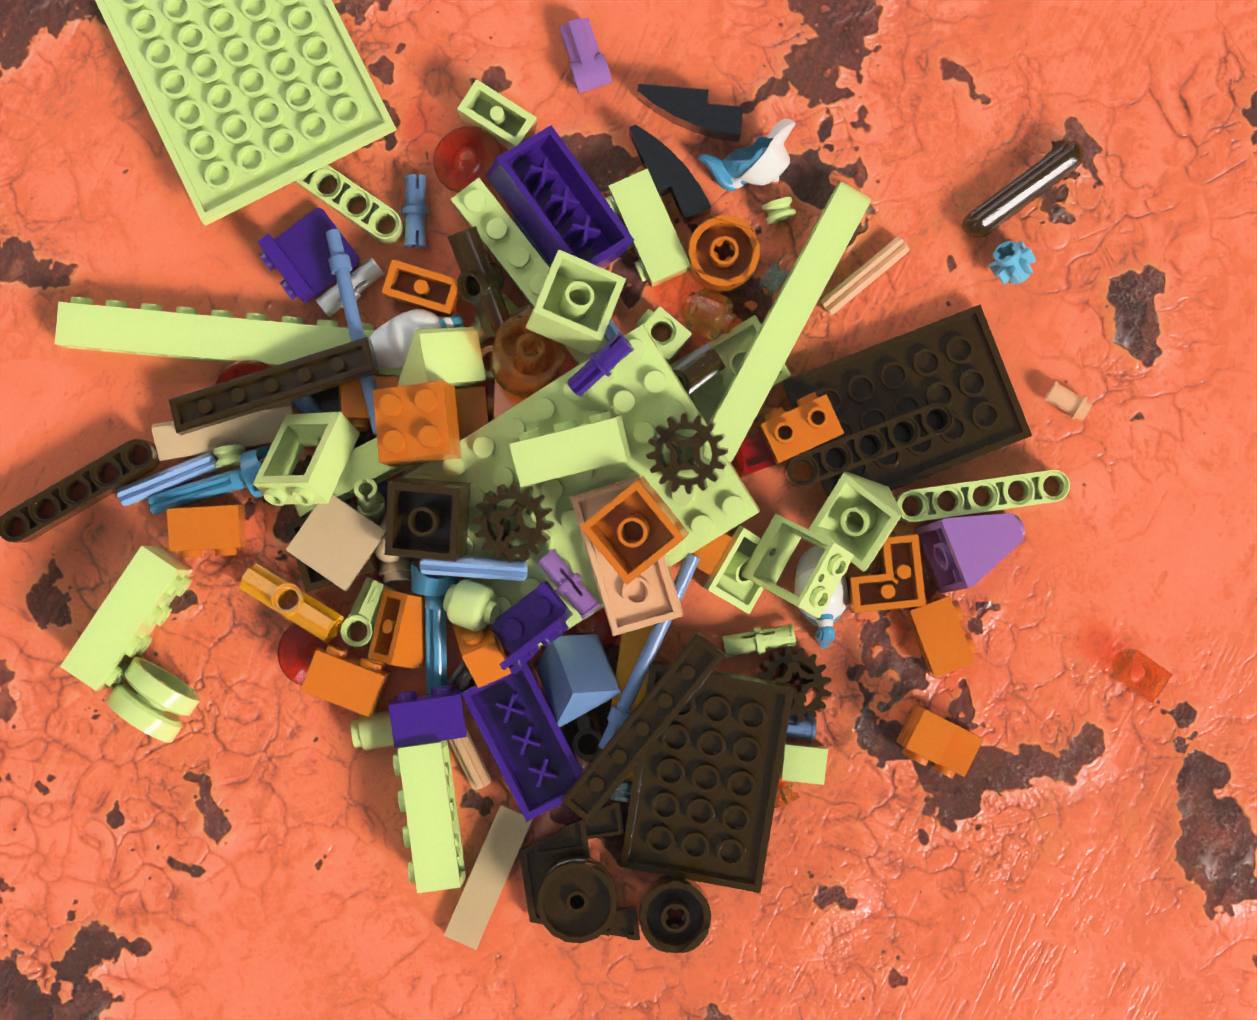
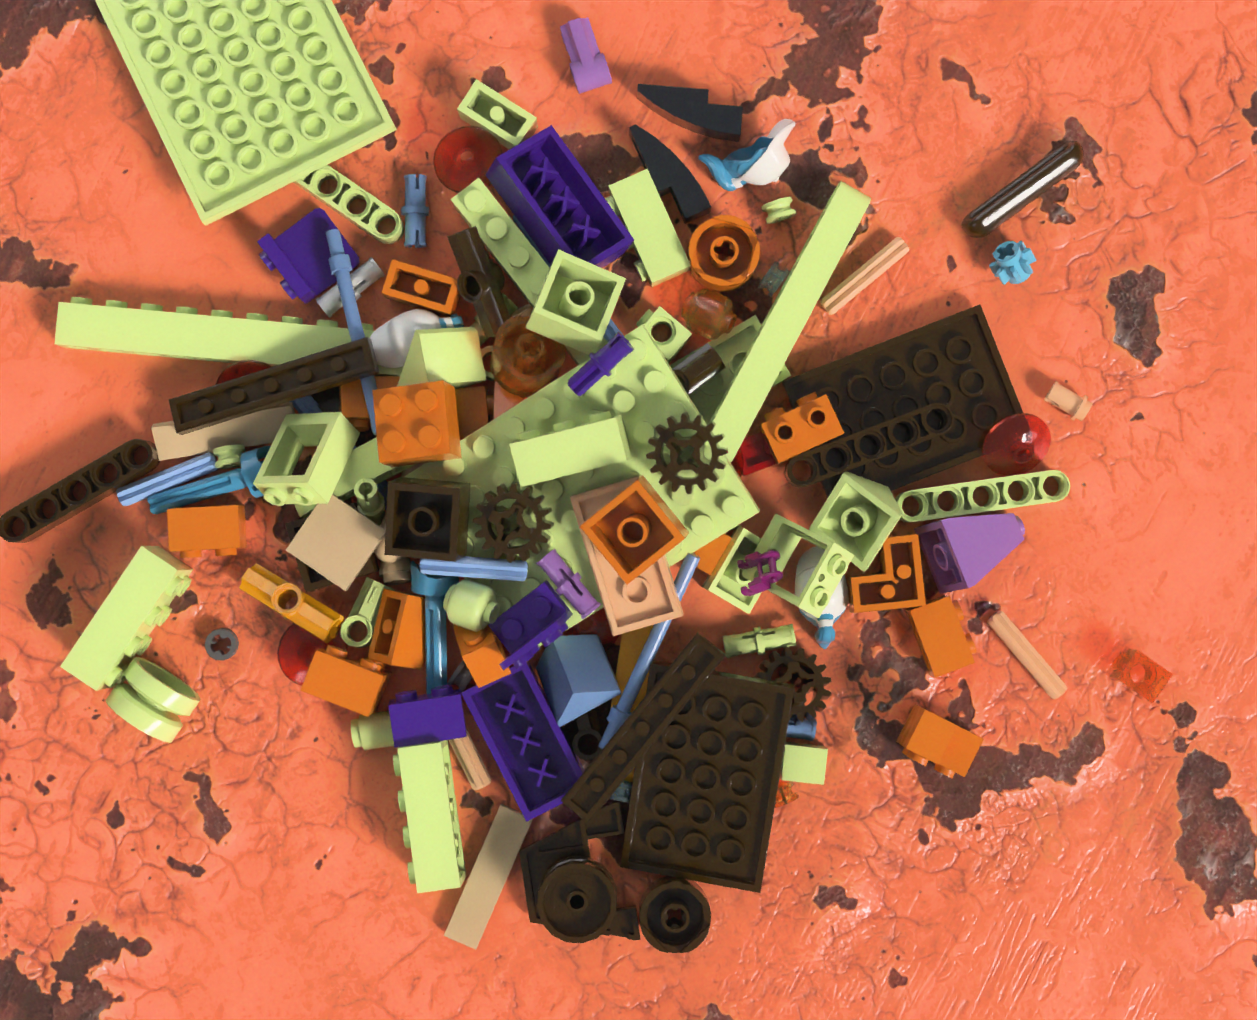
(224, 633): none -> dark grey bush
(762, 581): none -> magenta piece
(1011, 435): none -> clear red dish
(1027, 654): none -> light nougat axle

